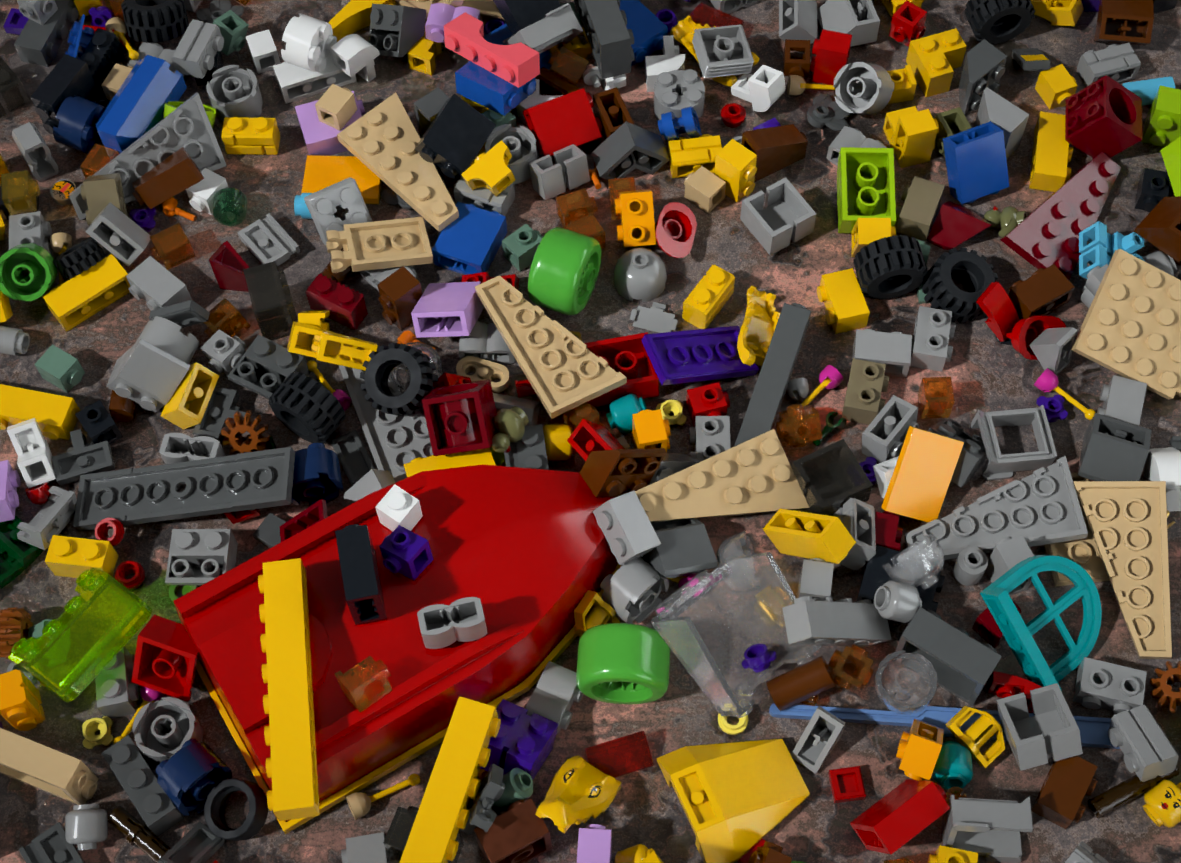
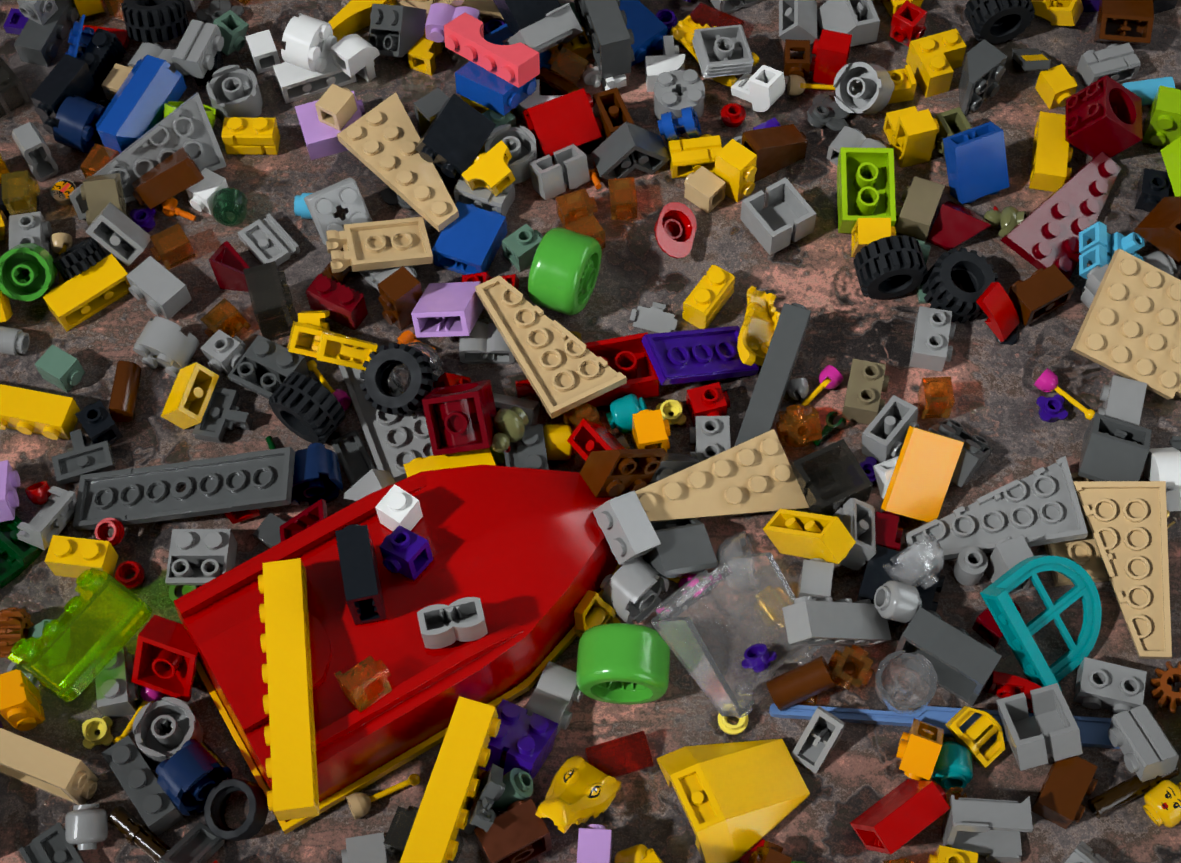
(33, 453): white brick -> none
(100, 15): dark purple plate -> none
(119, 28): hinge -> none
(147, 375): light grey slope -> none
(183, 313): dark grey tile -> none
(183, 448): light grey brick -> none
(241, 425): dark orange gear -> none
(328, 170): light orange tile -> none
(483, 371): tan plate -> none
(637, 218): light orange brick -> none
(640, 275): light grey cylinder -> none
(843, 301): yellow brick -> none
(847, 784): red tile -> none
(884, 348): light grey brick -> none
(1003, 466): light grey piece -> none
(1005, 116): light grey slope -> none
(1028, 329): red piece -> none
(1054, 347): light grey slope -> none

